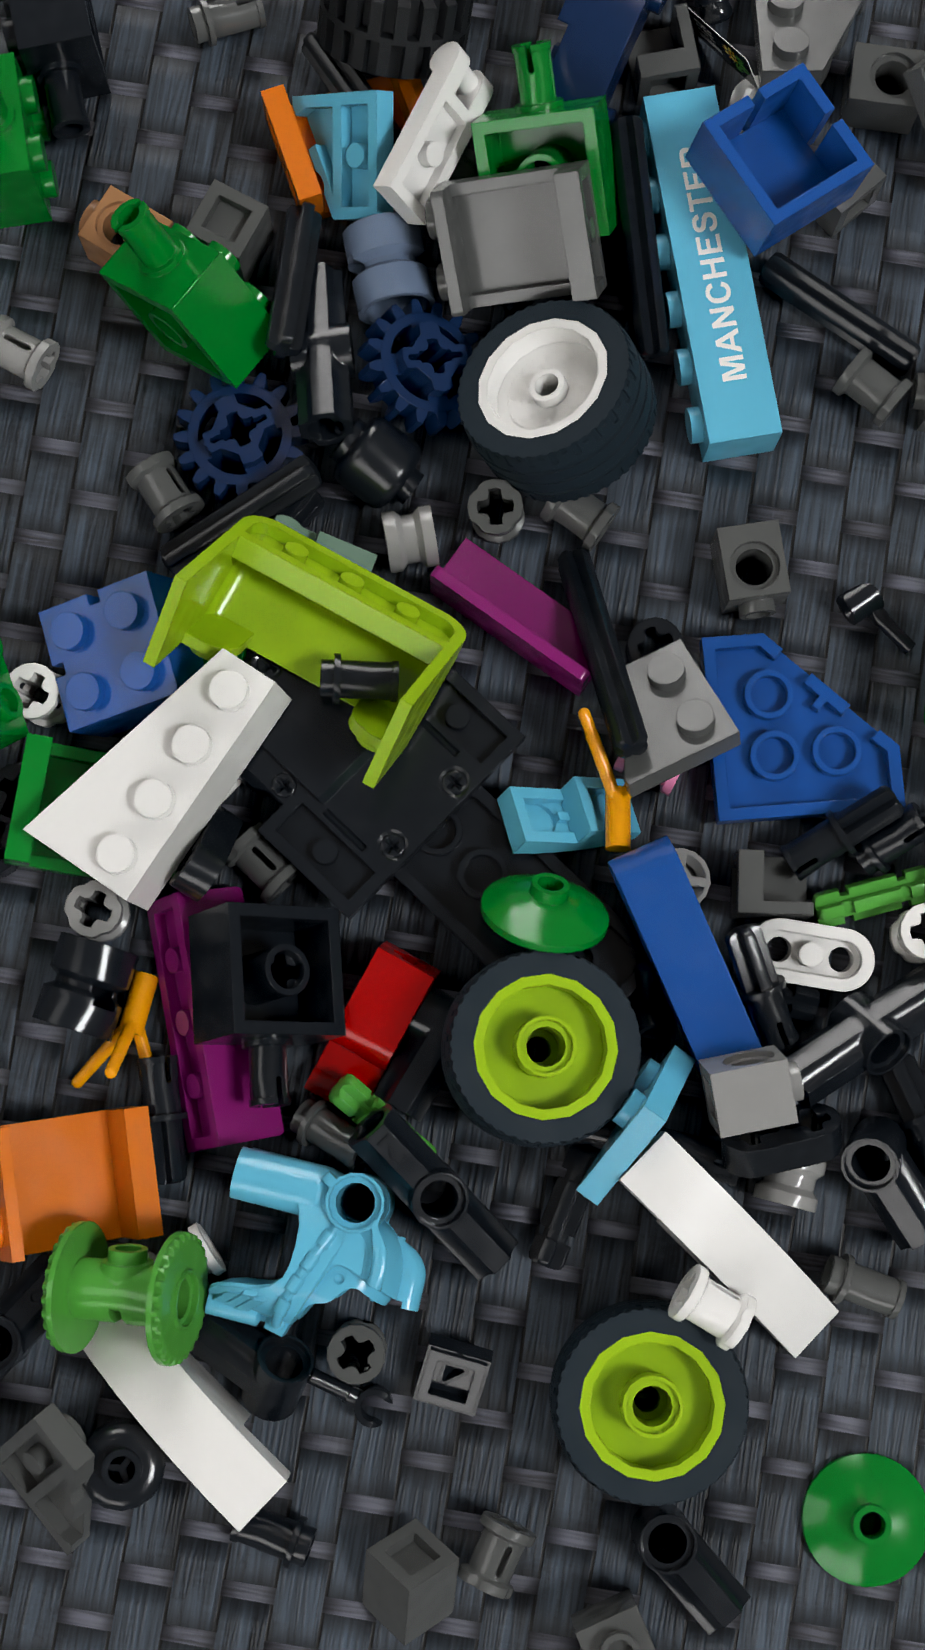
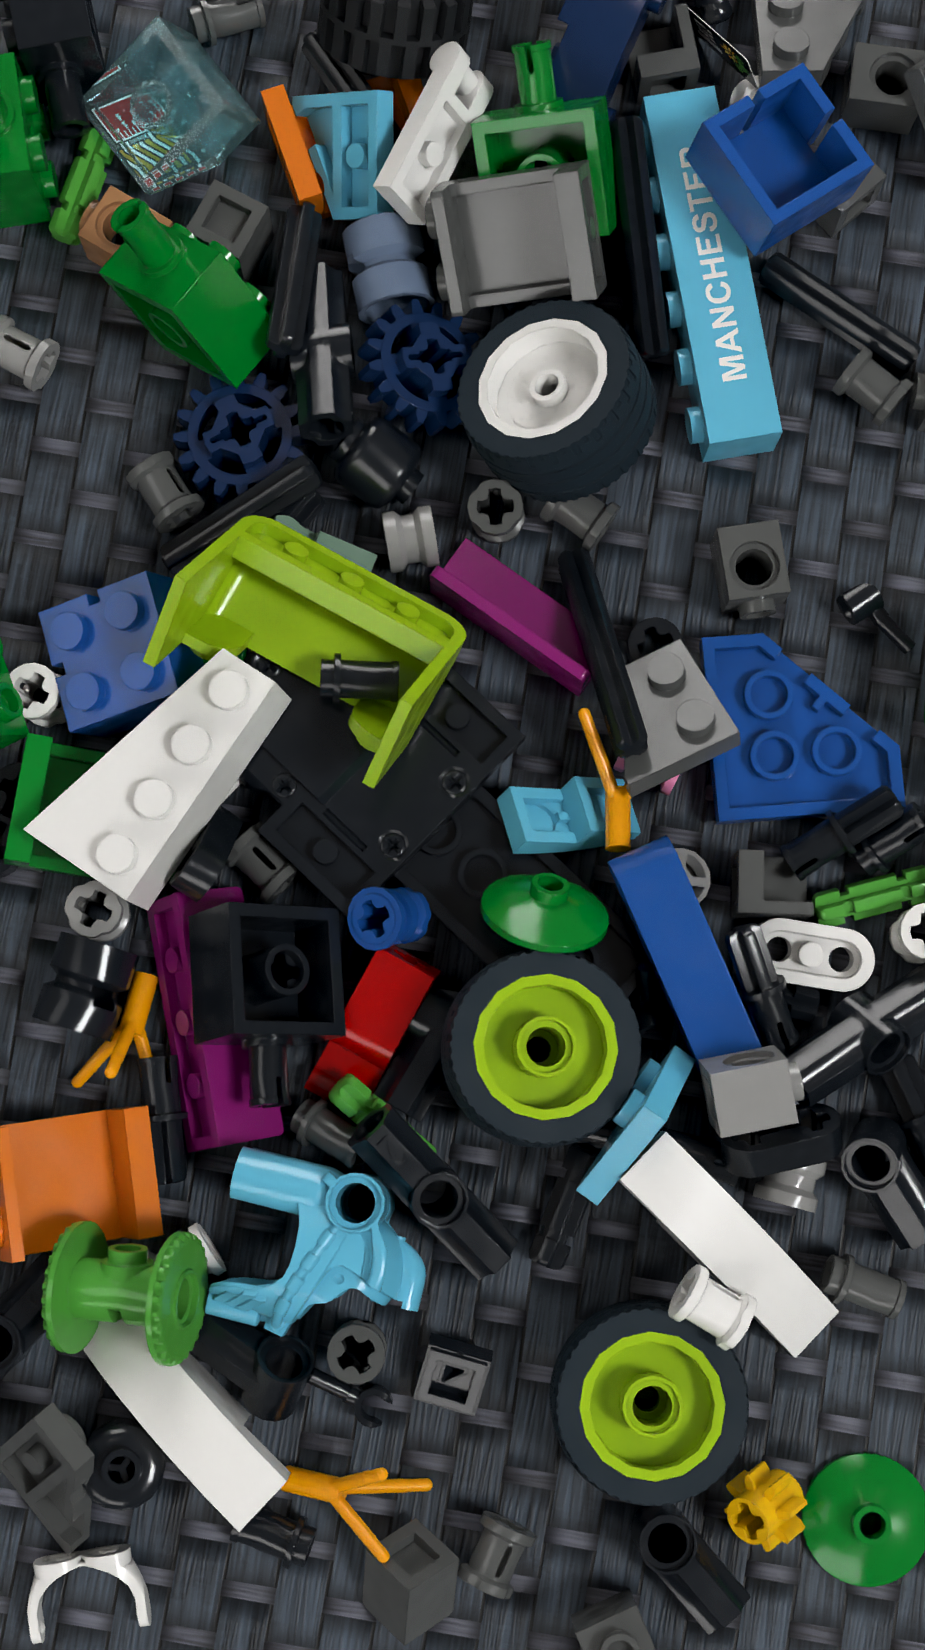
(81, 187): none -> bright green axle
(110, 1559): none -> white cap
(168, 108): none -> clear light blue slope
(335, 1490): none -> light orange plant
(388, 917): none -> blue bush
(765, 1506): none -> yellow gear

